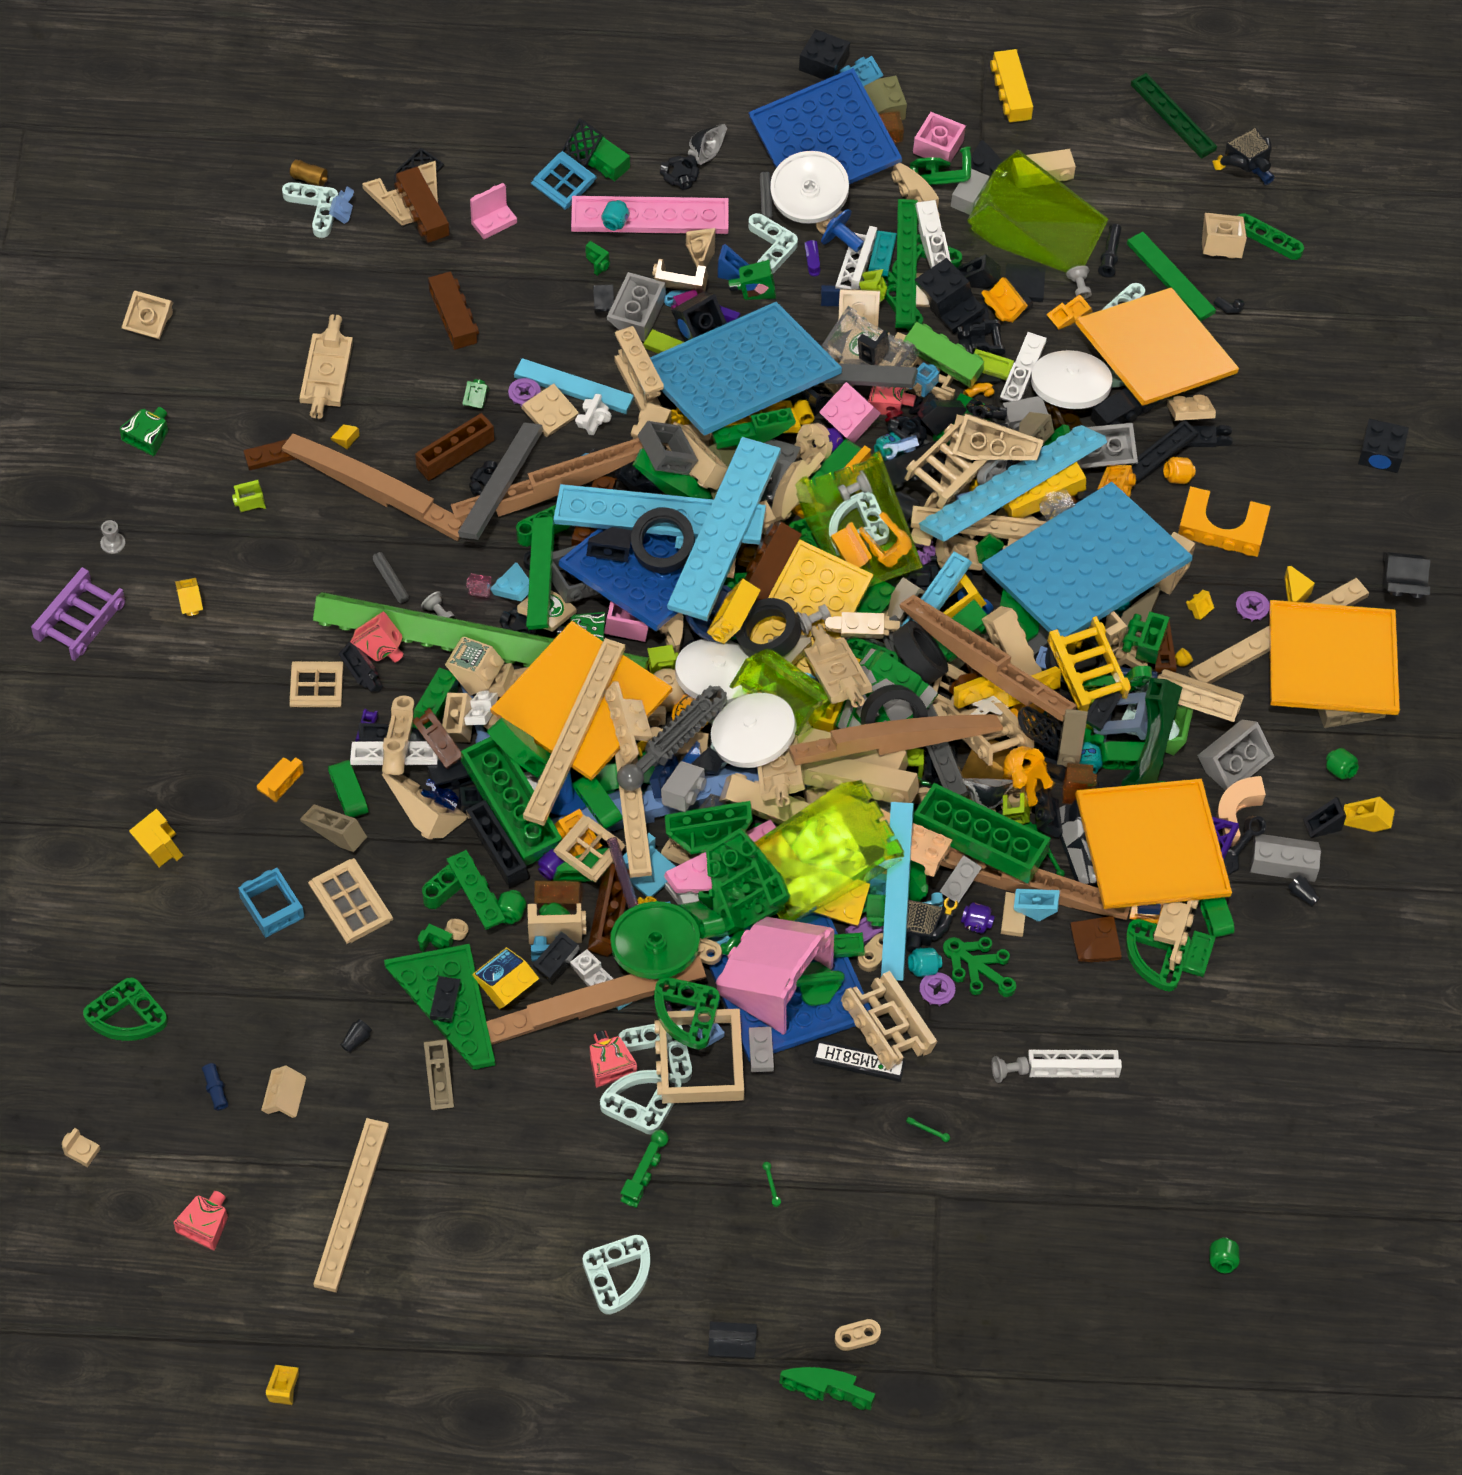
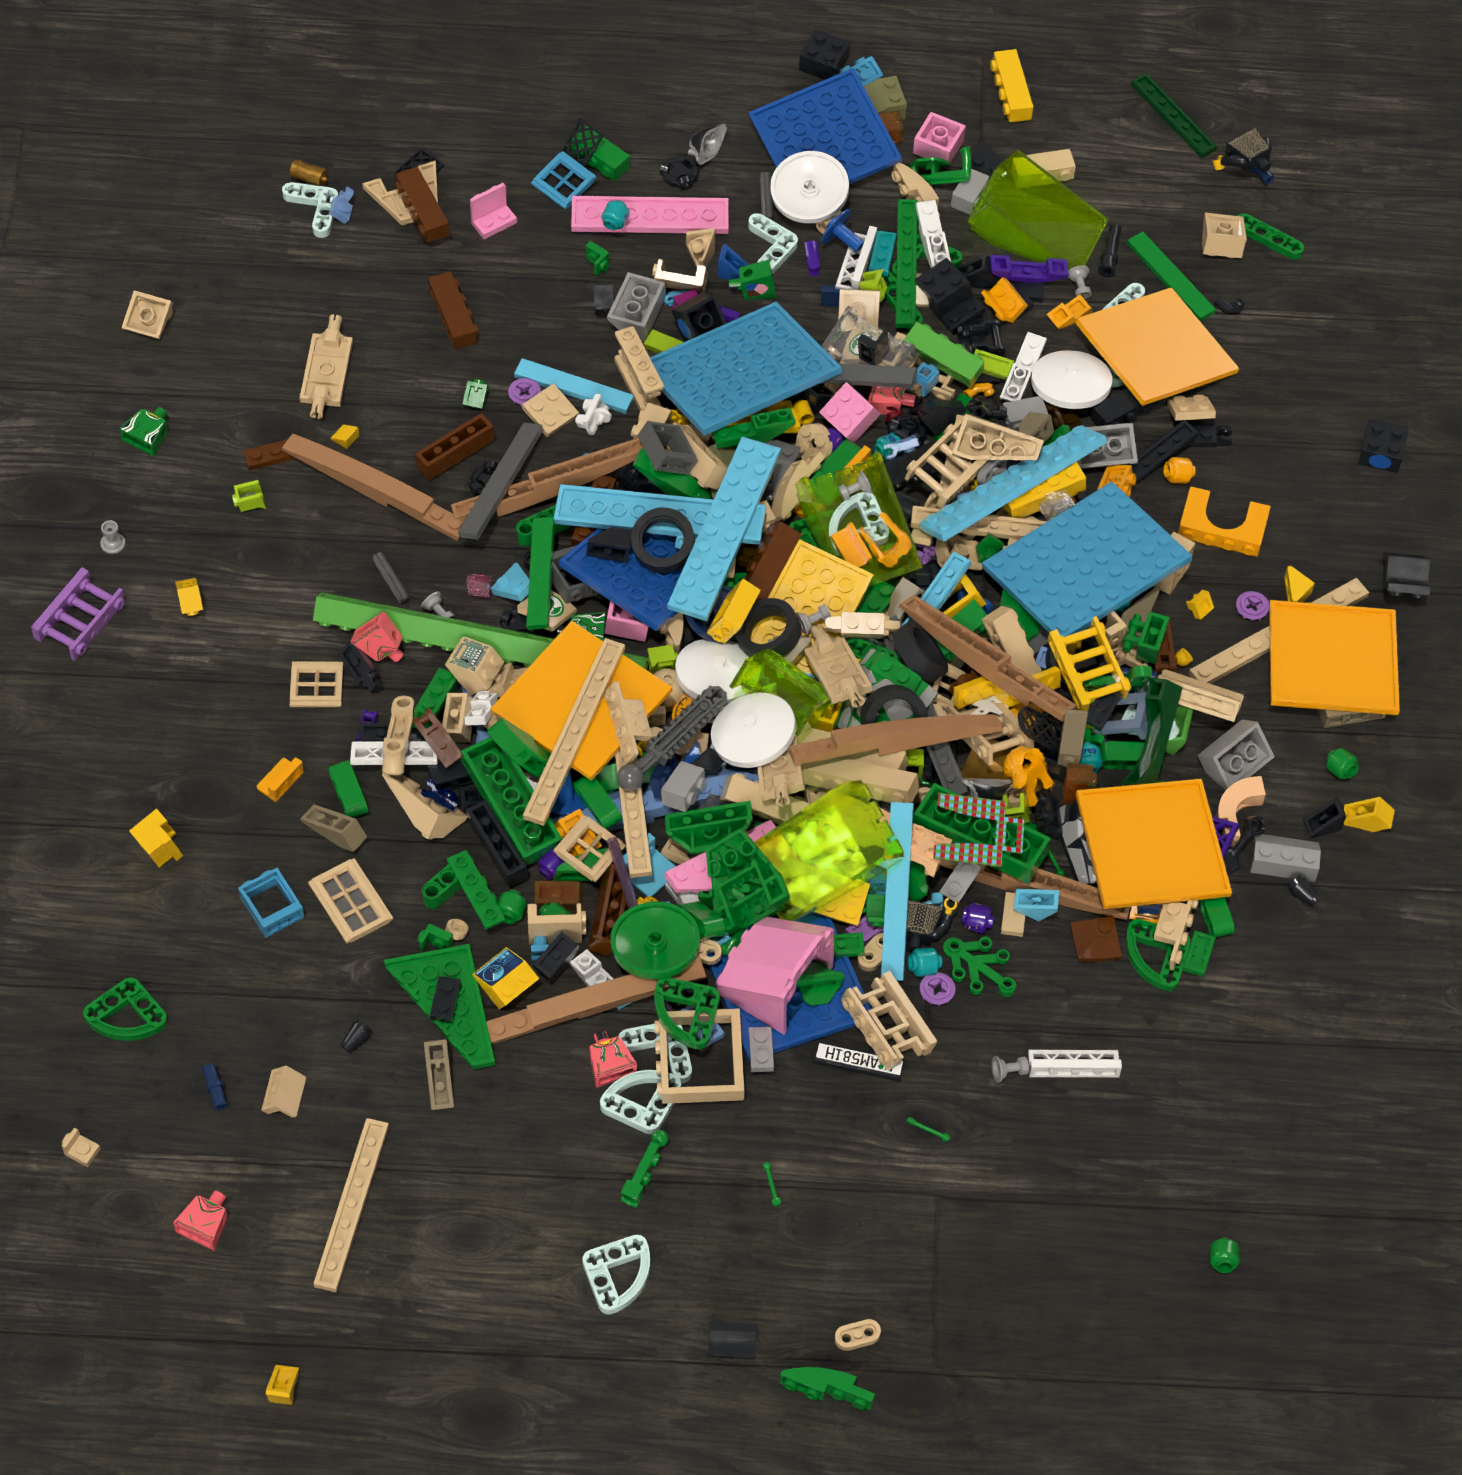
(979, 853): none -> piece
(1029, 271): none -> dark purple slope

